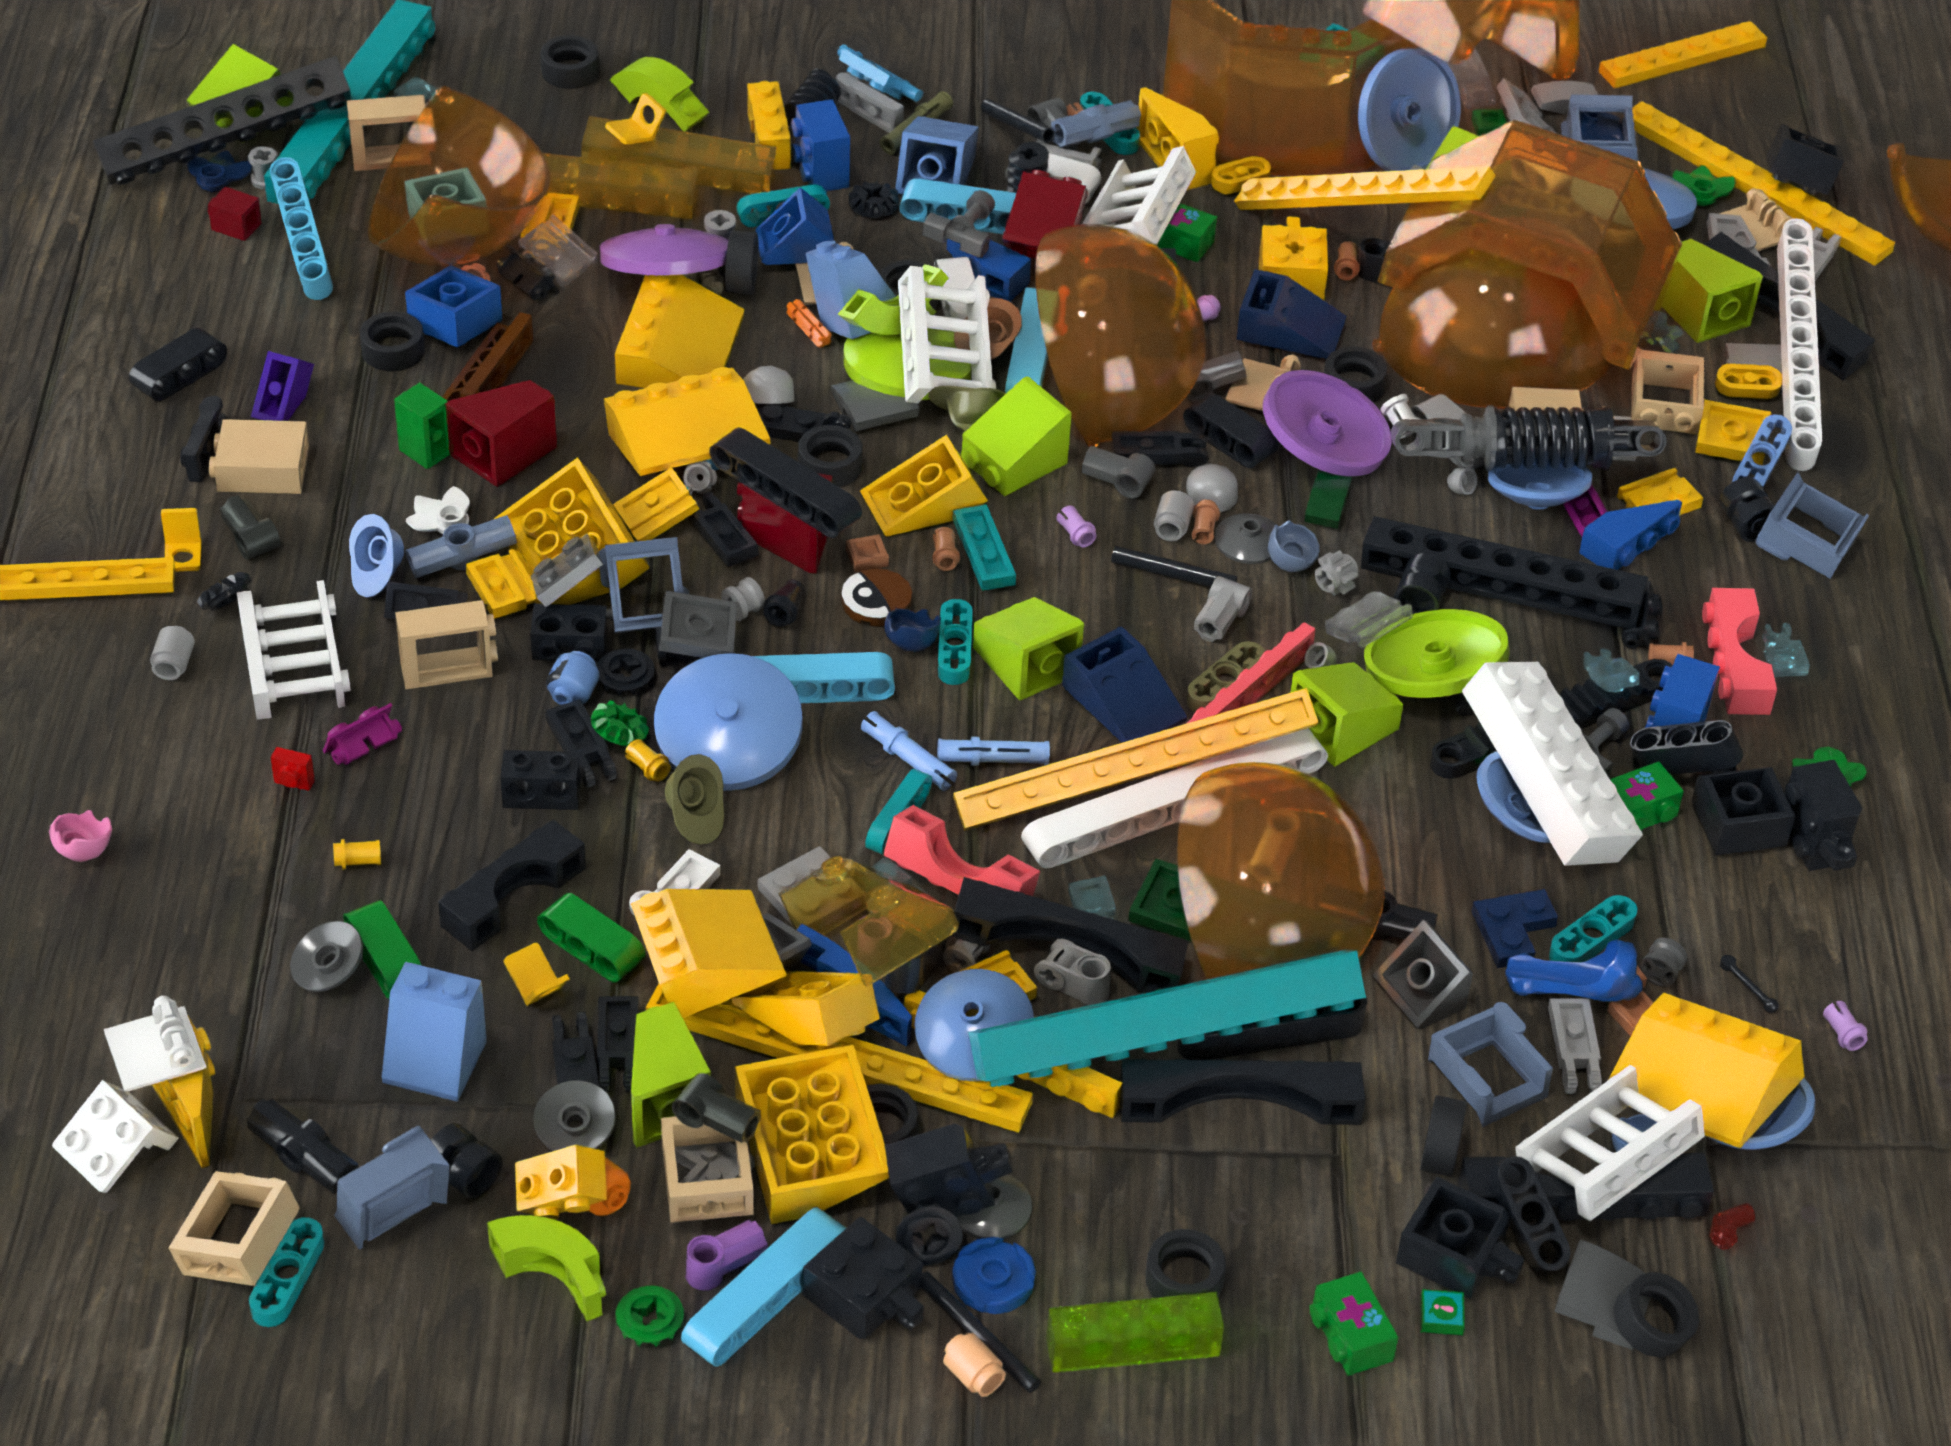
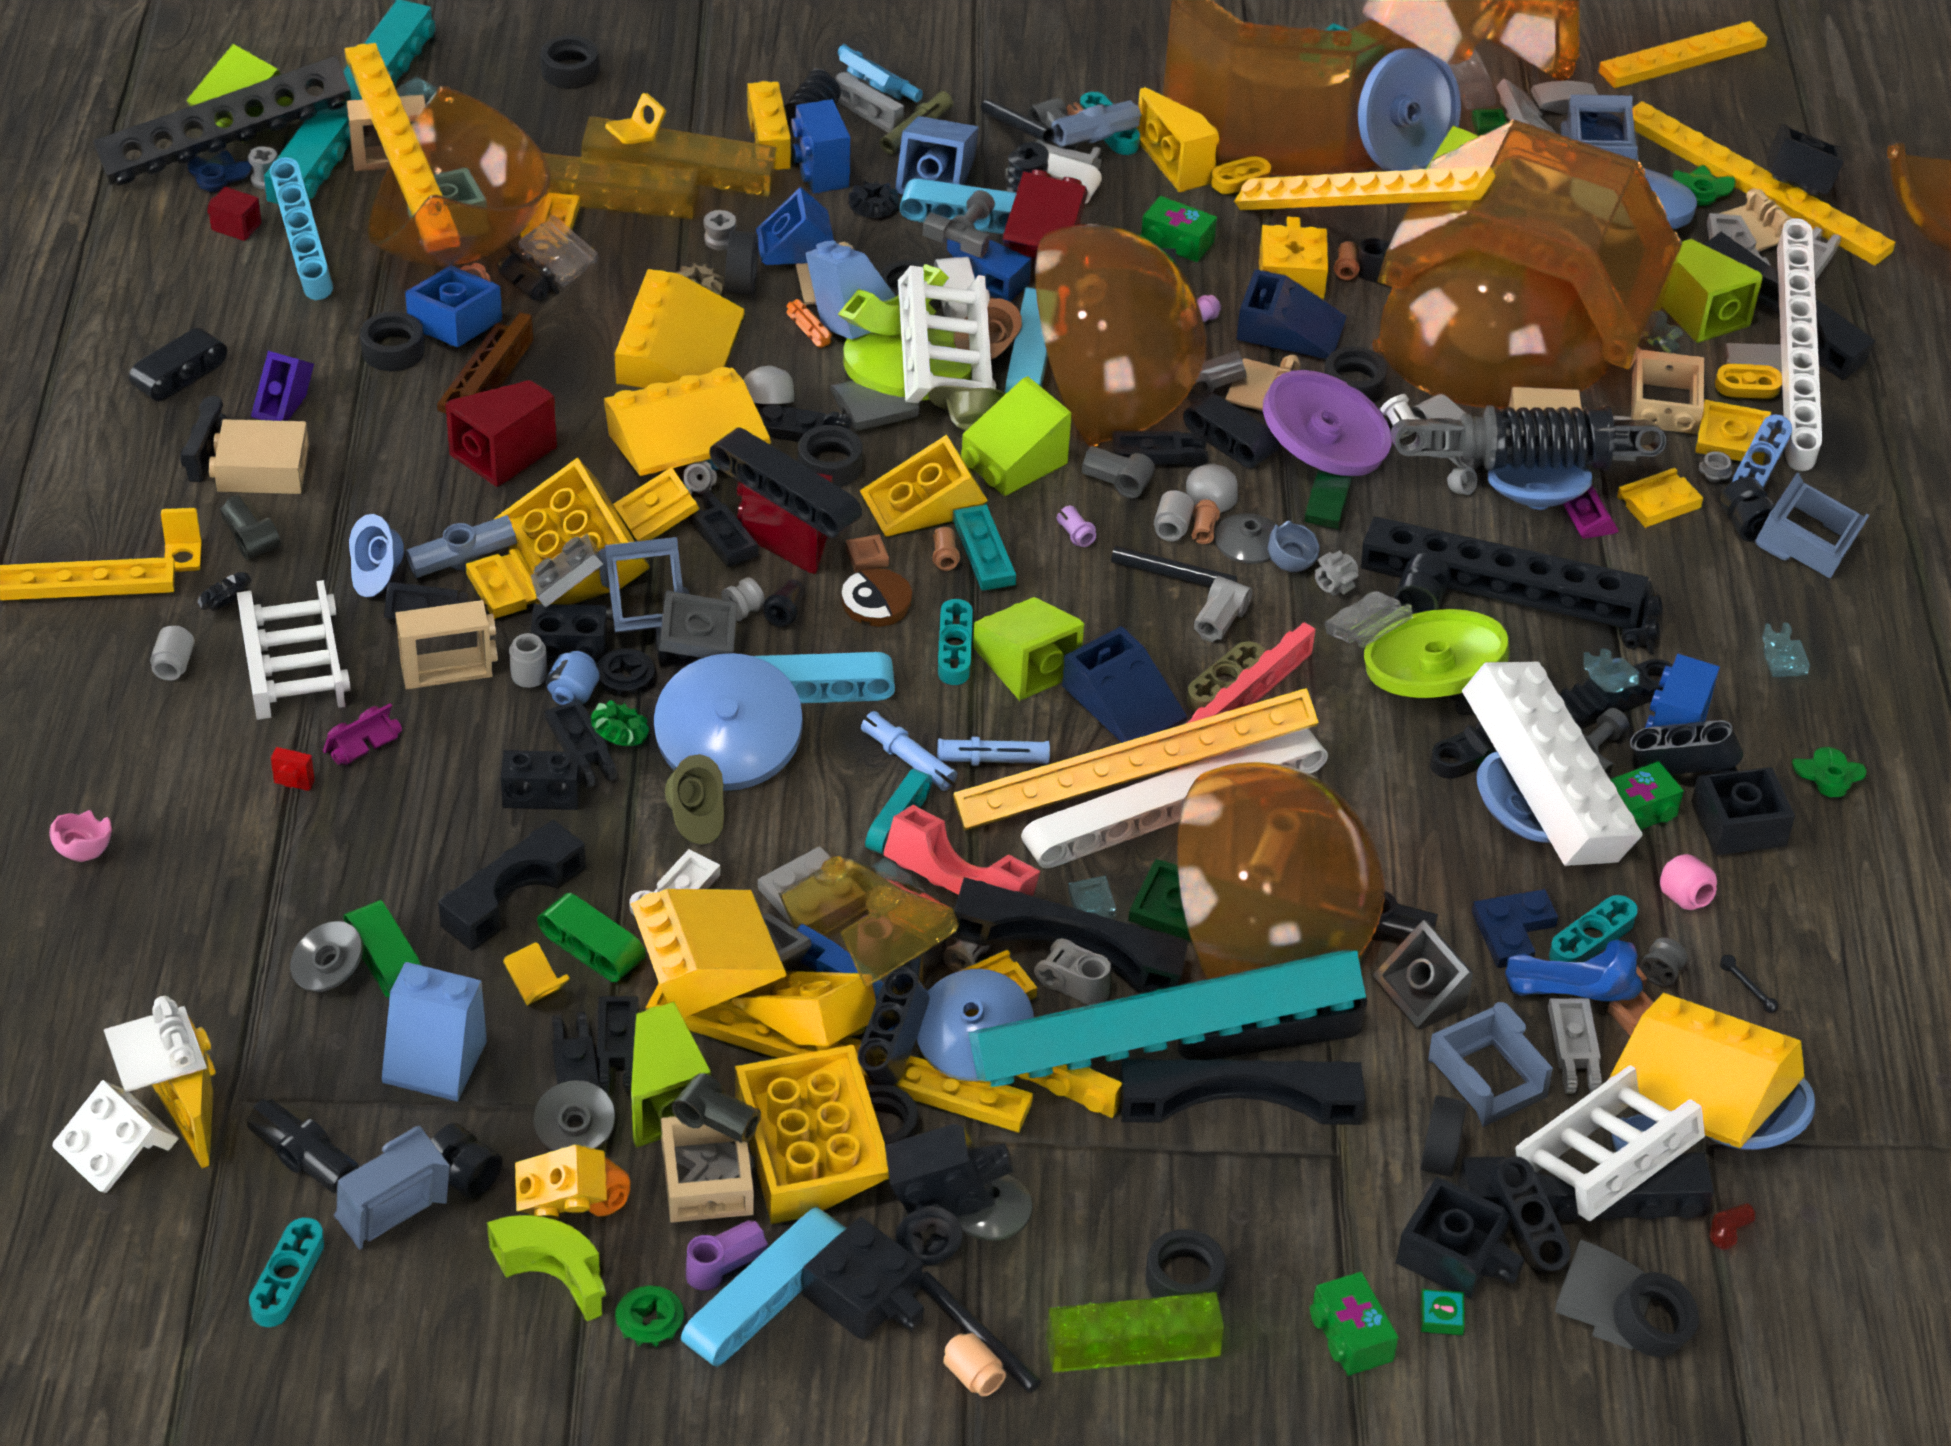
(226, 1261): tan window -> none
(356, 853): yellow pin -> none
(392, 124): none -> yellow plate
(422, 425): green brick -> none
(439, 514): white plate -> none
(528, 660): none -> light grey brick
(654, 765): yellow pin -> none
(664, 84): lime arch -> none
(664, 251): medium lavender dish -> none
(772, 199): teal beam -> none
(890, 1010): none -> black beam
(911, 630): dark blue hair -> none
(993, 1275): blue tile -> none
(1159, 199): white fence -> none
(1320, 655): light grey hinge -> none
(1349, 708): lime slope -> none
(1625, 533): blue slope -> none
(1669, 652): nougat pin -> none
(1688, 882): none -> bright pink head
(1716, 466): none -> light grey plate
(1744, 681): coral arch -> none
(1824, 816): black hinge -> none
(1850, 1032): lavender pin -> none

